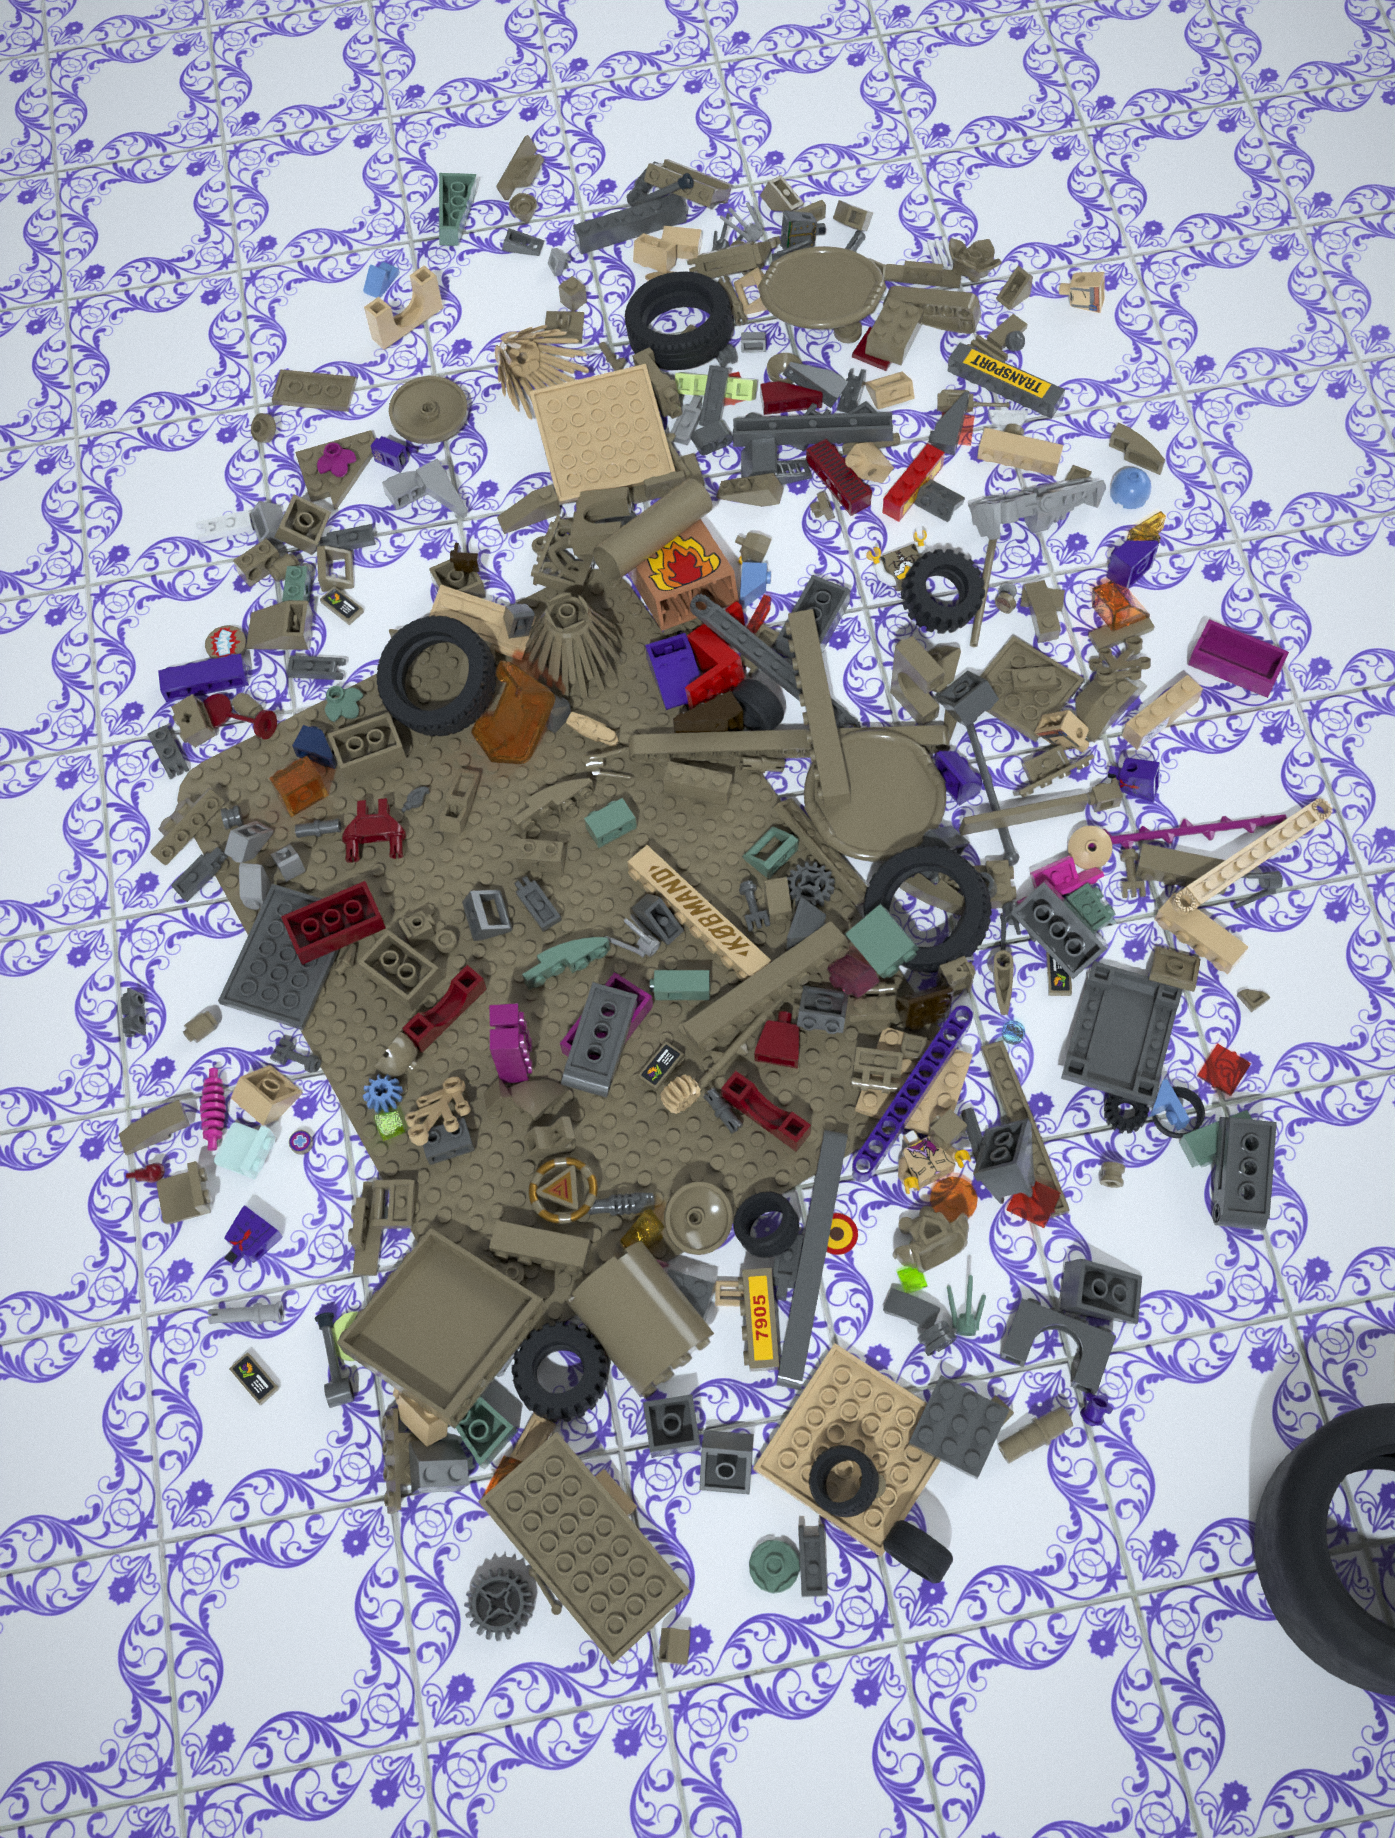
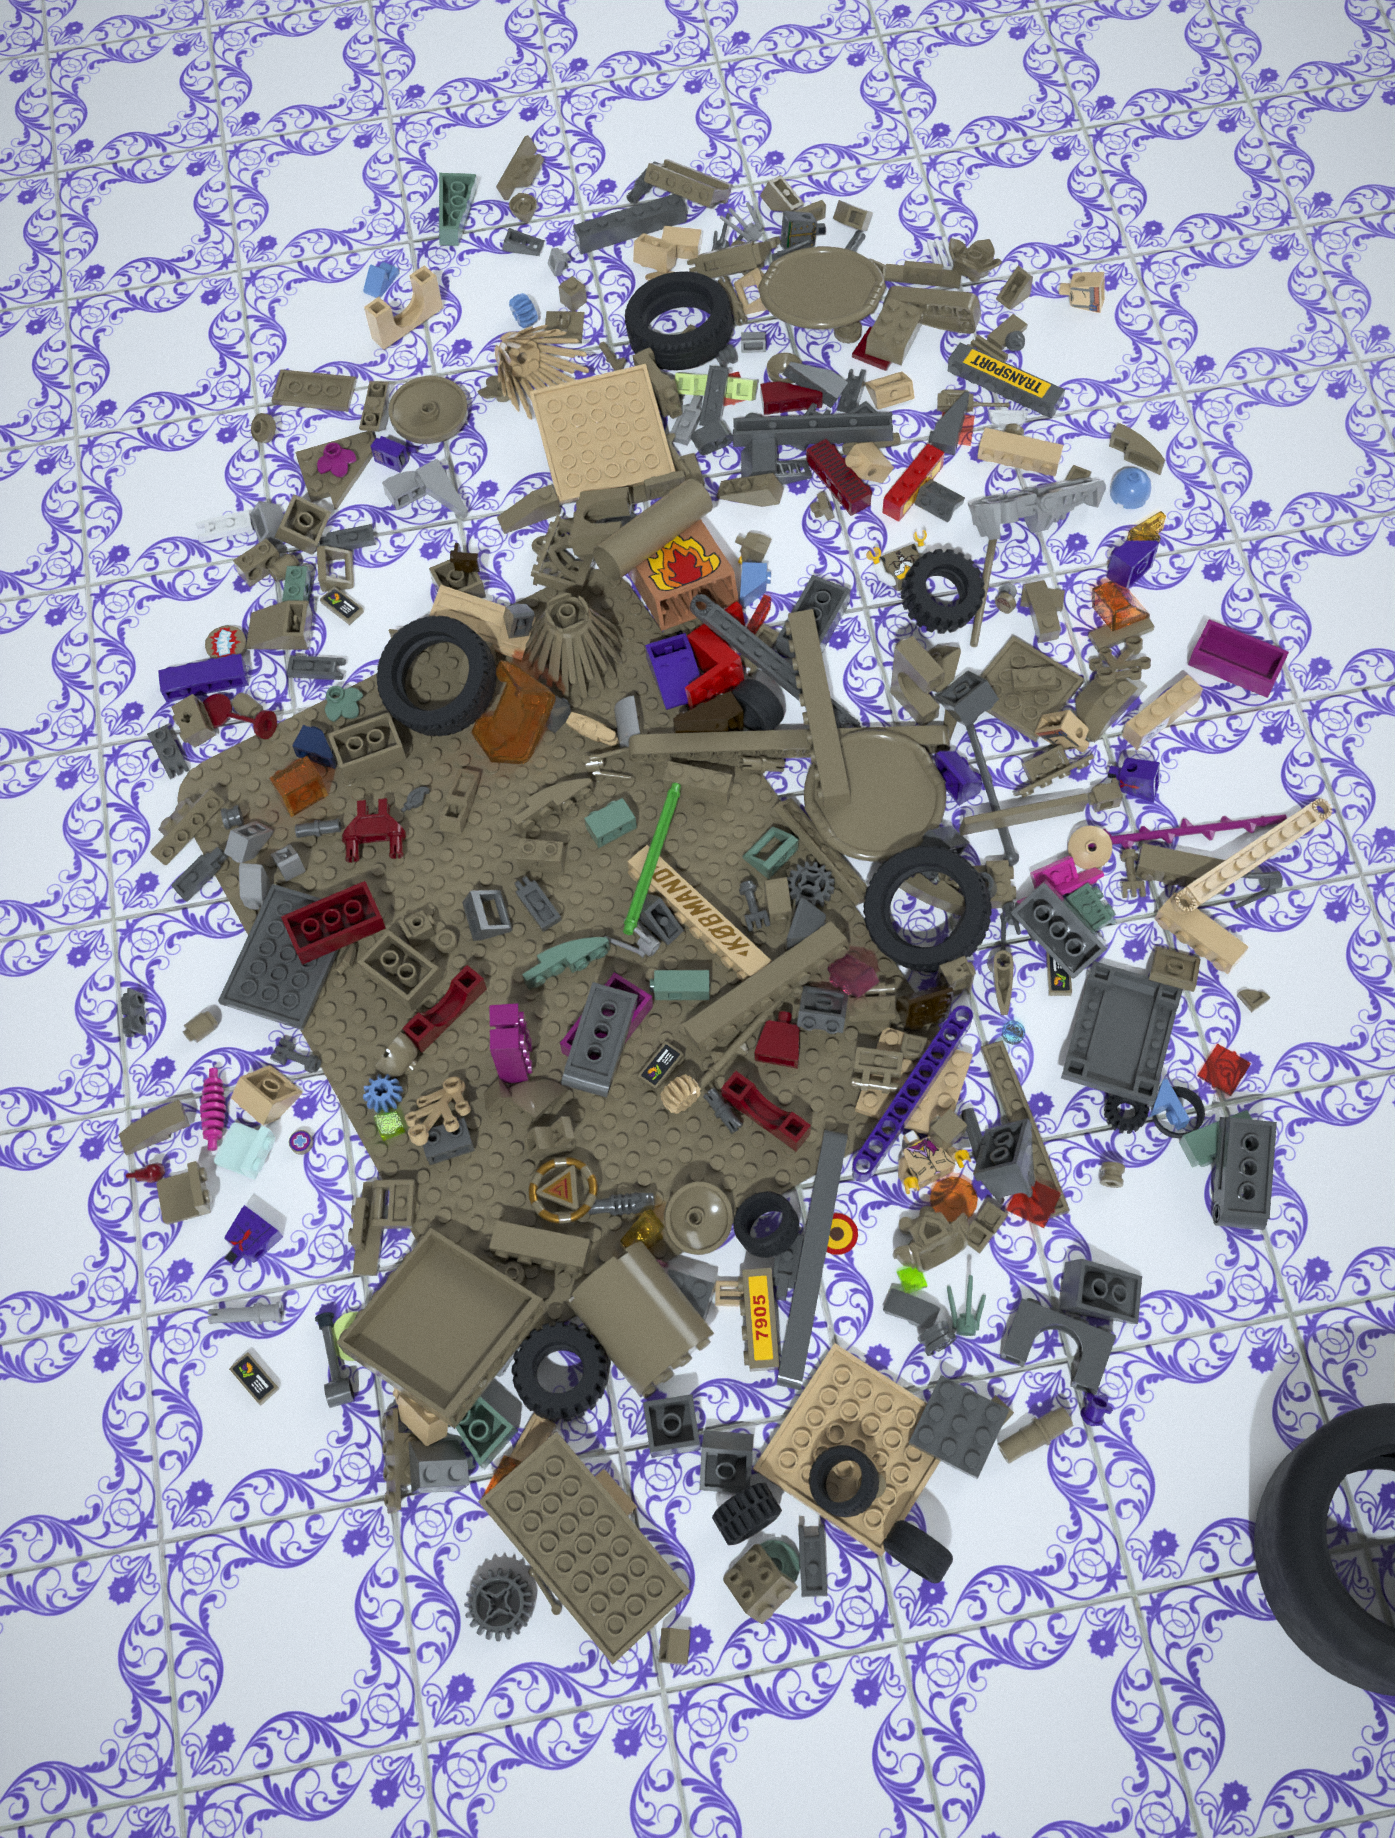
(376, 406): none -> dark tan slope
(494, 390): none -> dark tan plate
(523, 310): none -> medium blue gear
(626, 720): none -> light grey brick
(639, 197): dark grey piece -> none
(651, 859): none -> bright green piece
(746, 1513): none -> black tyre
(758, 1584): none -> dark tan bracket
(882, 942): sand green brick -> none
(985, 1226): none -> dark tan slope

